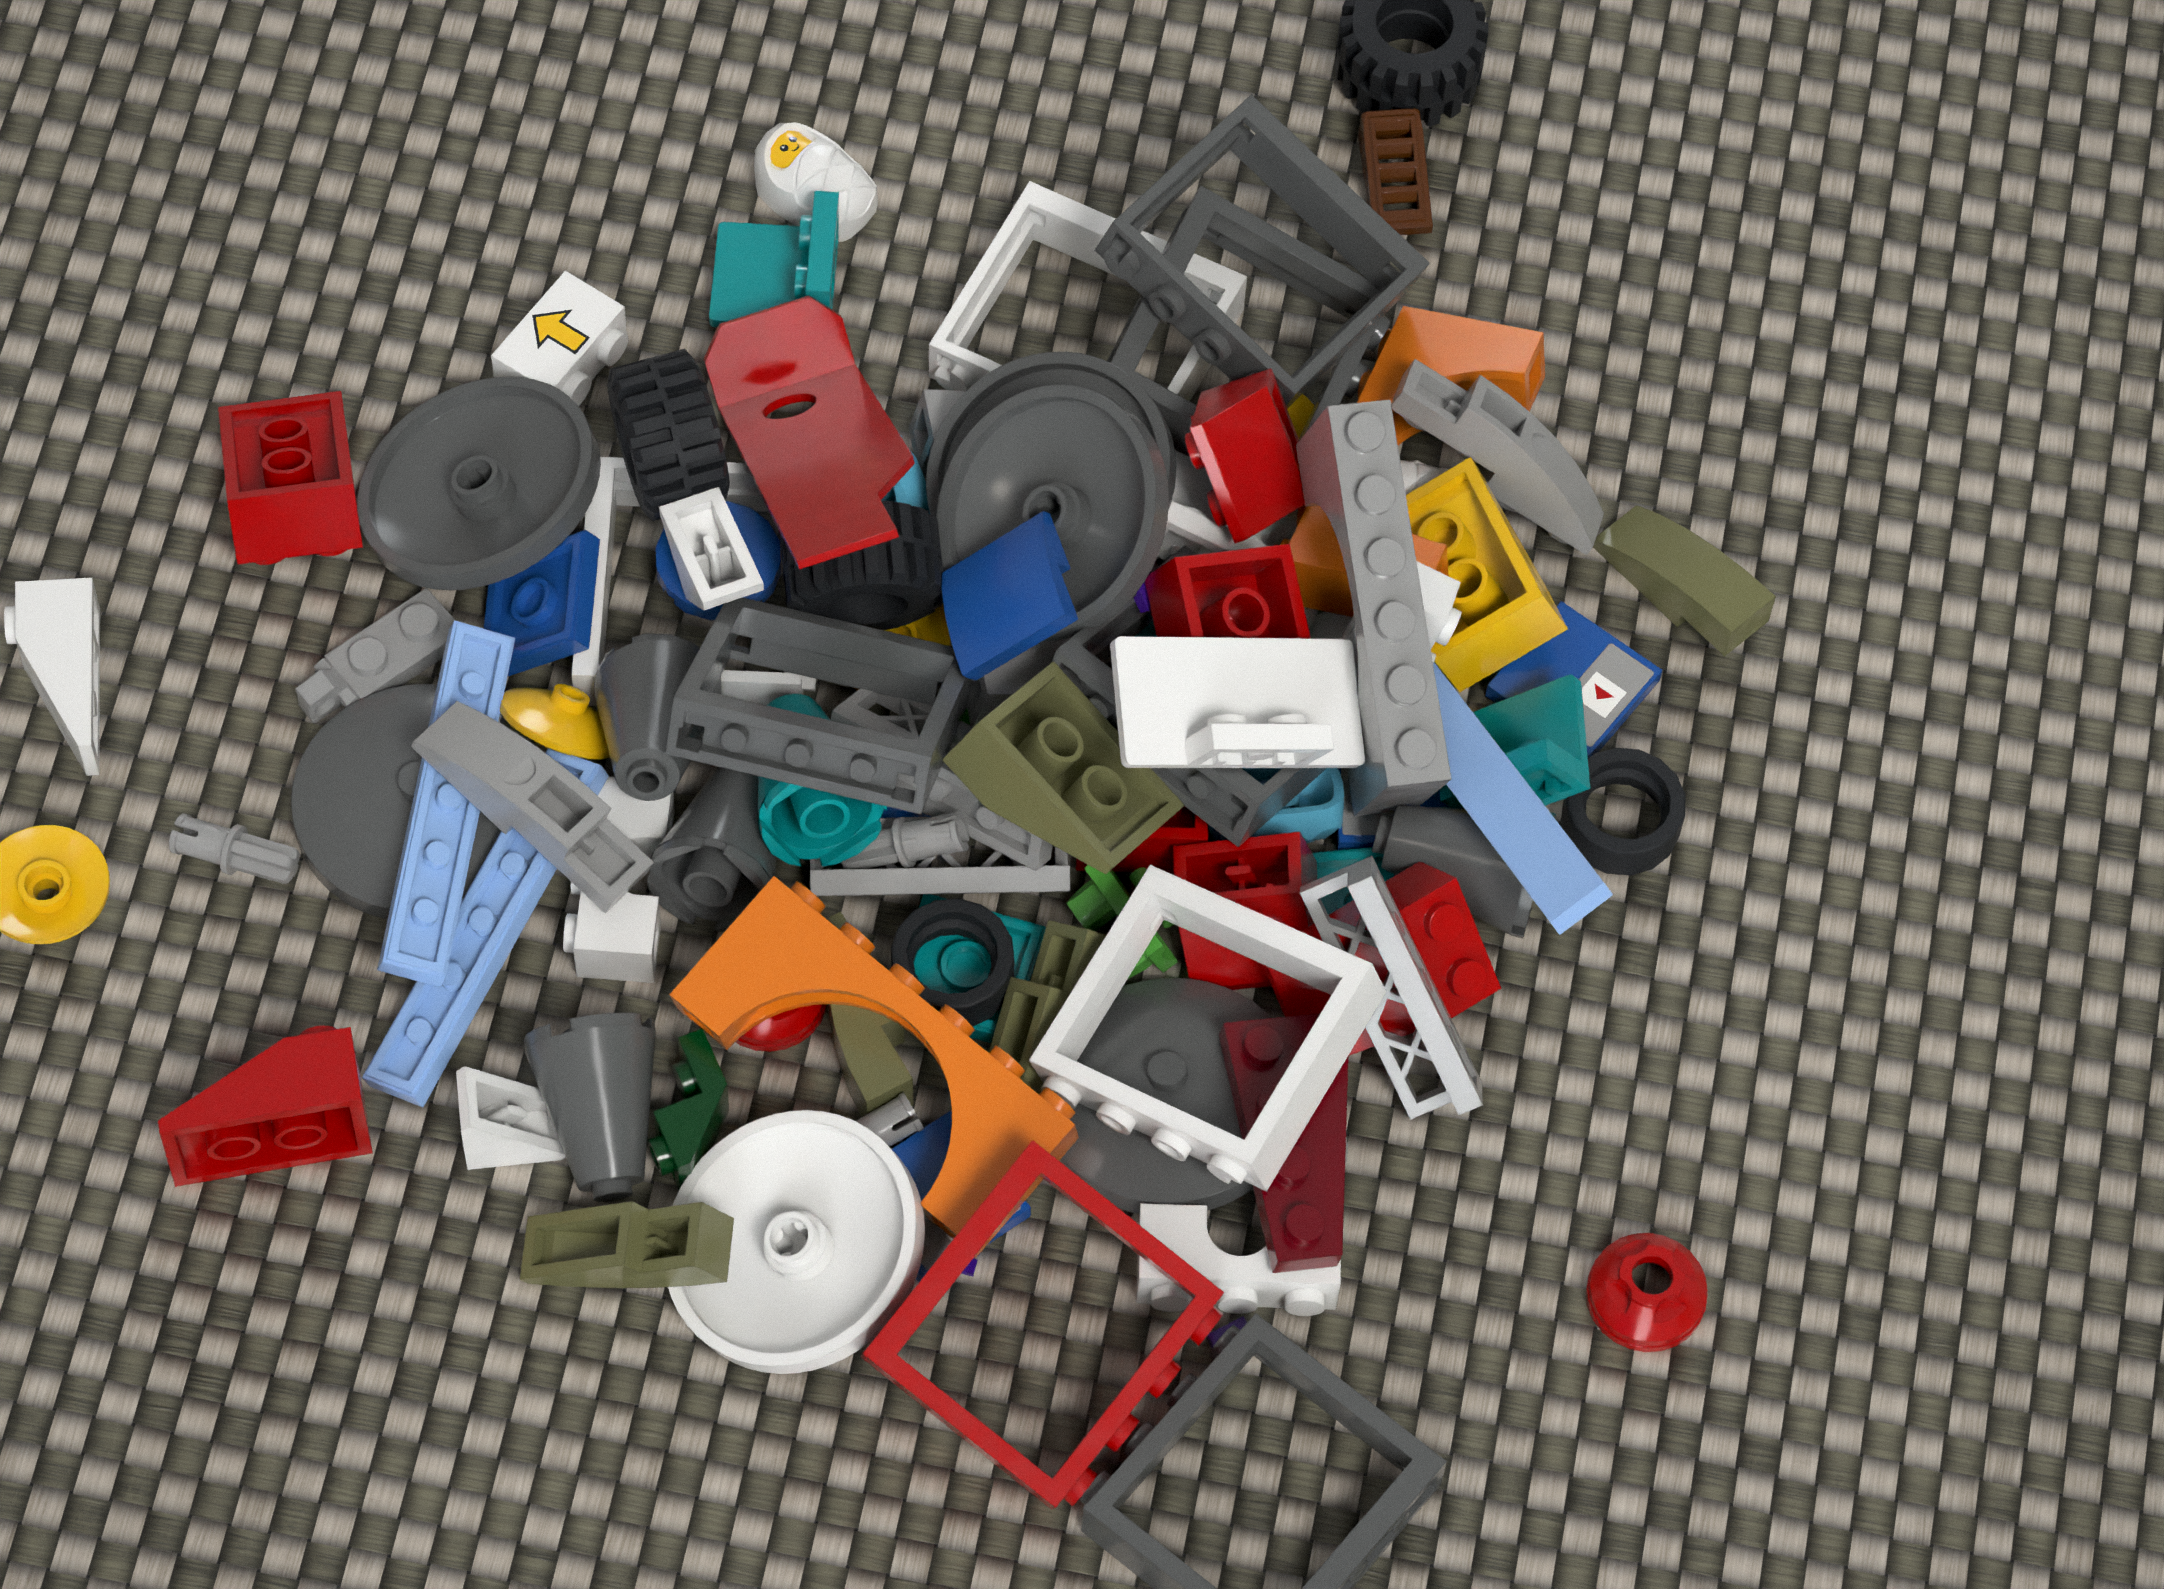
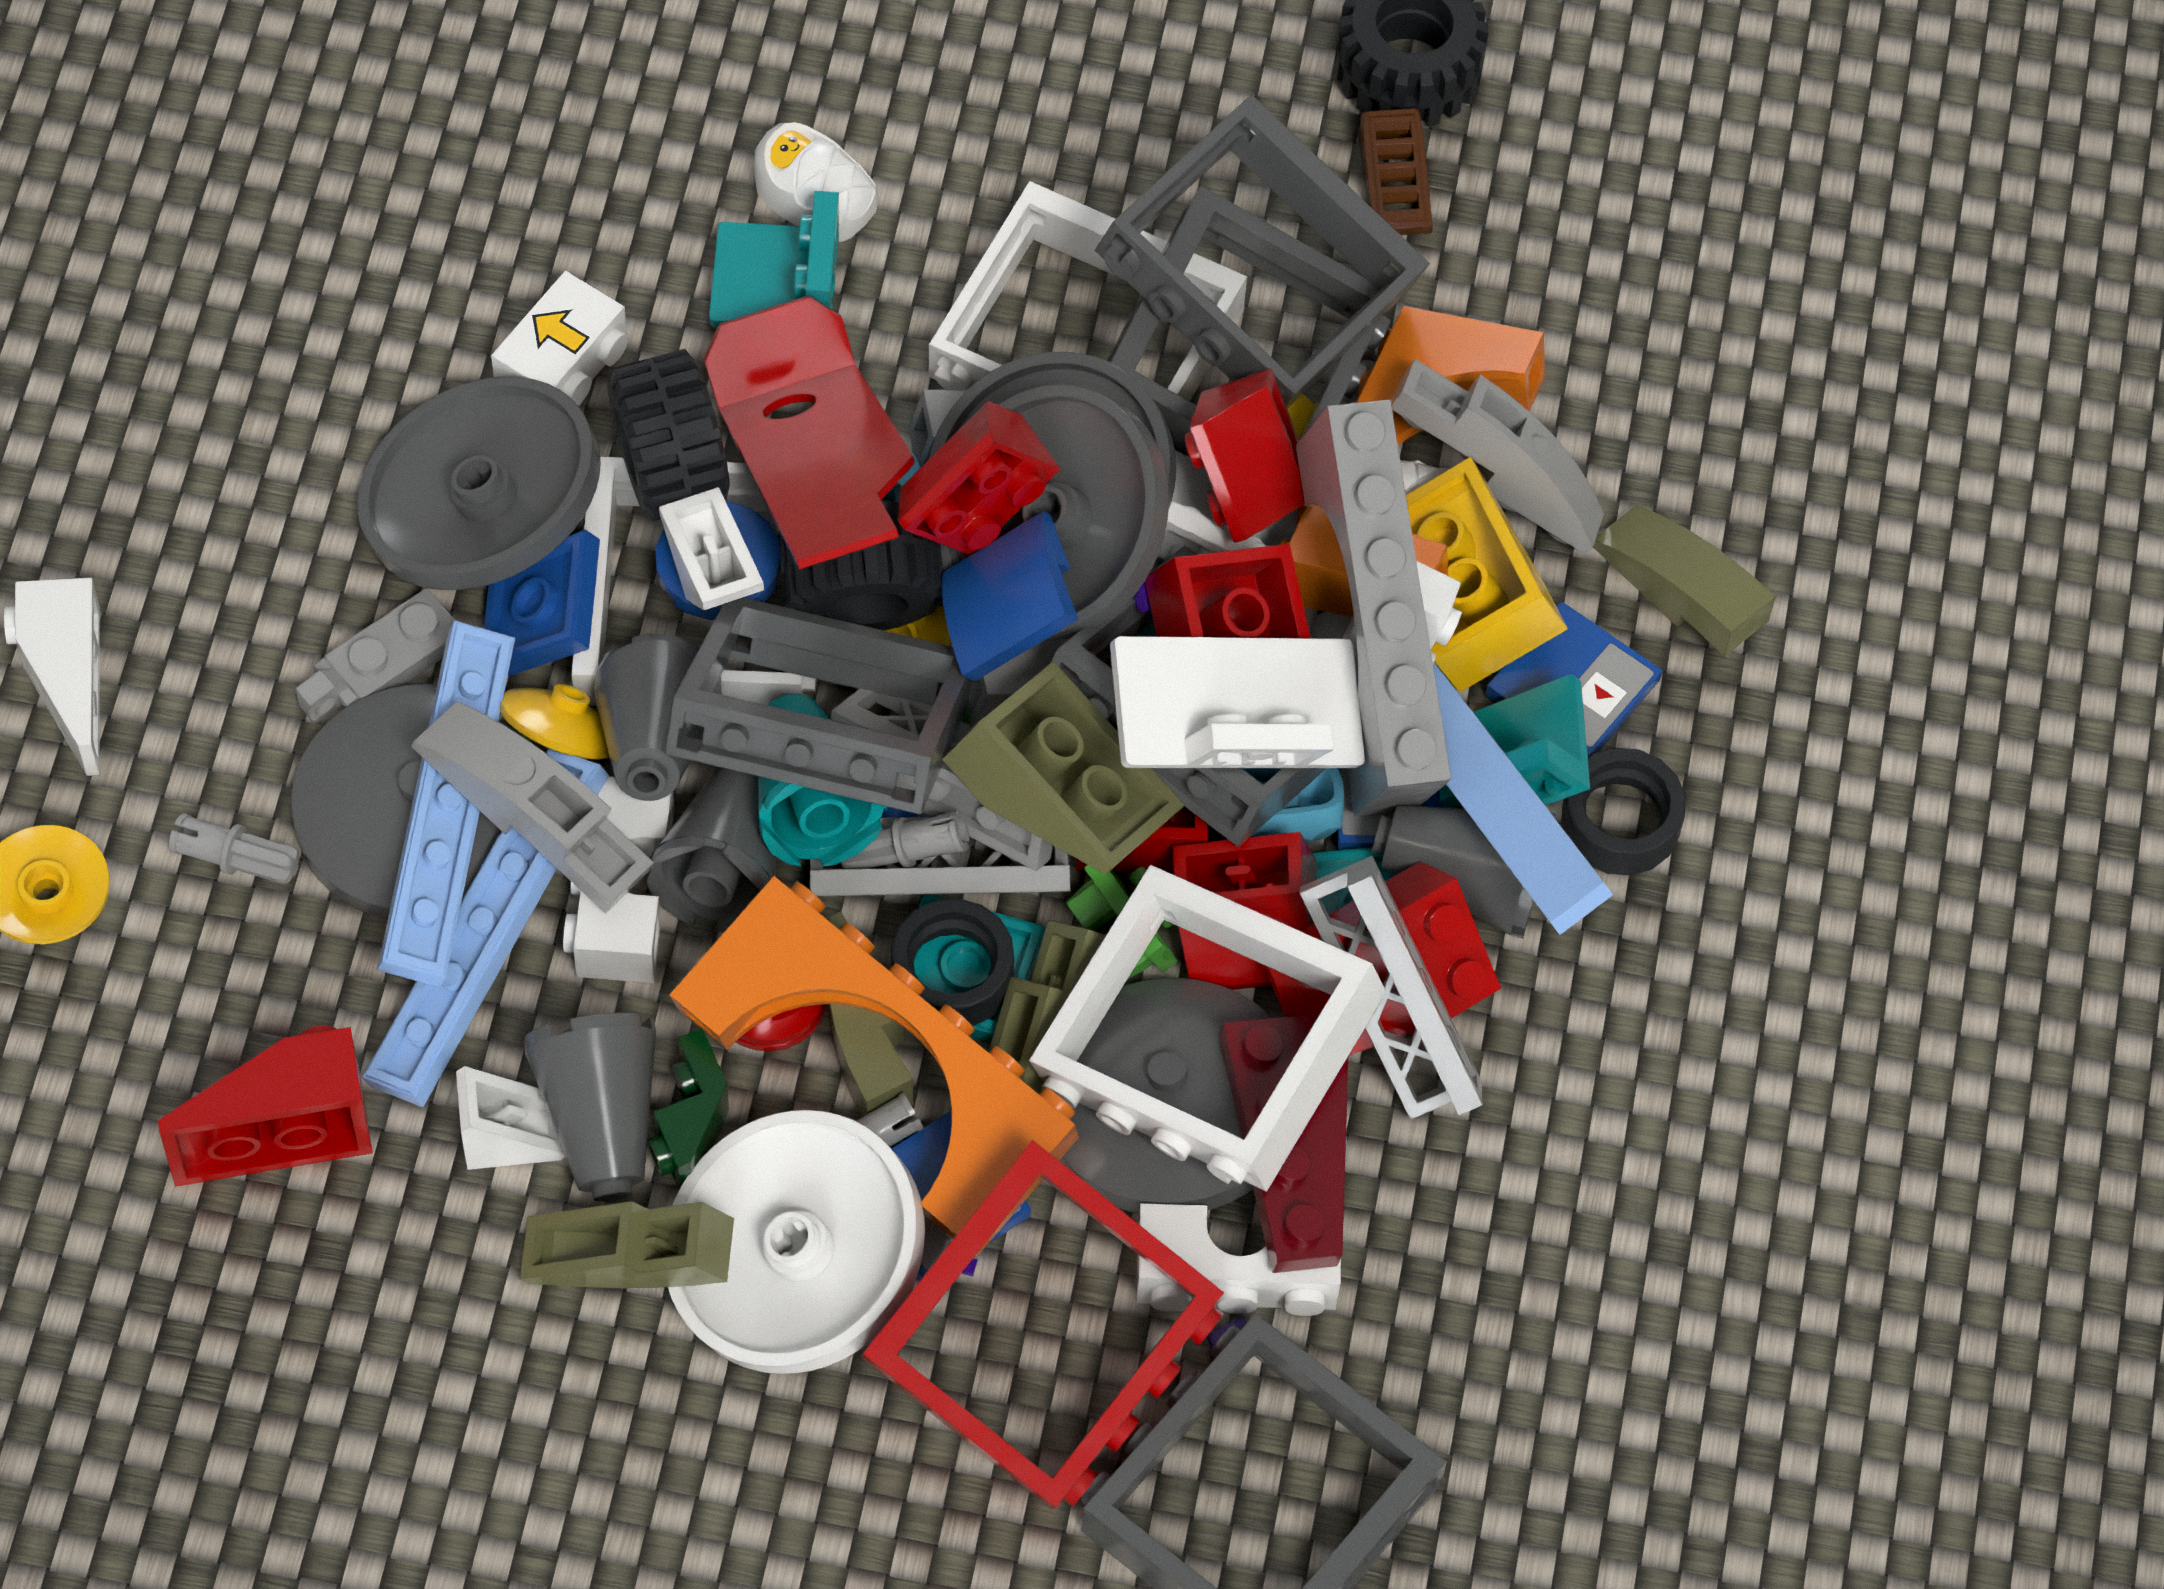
(289, 478): red slope -> none
(977, 481): none -> red slope
(1643, 1319): red piece -> none

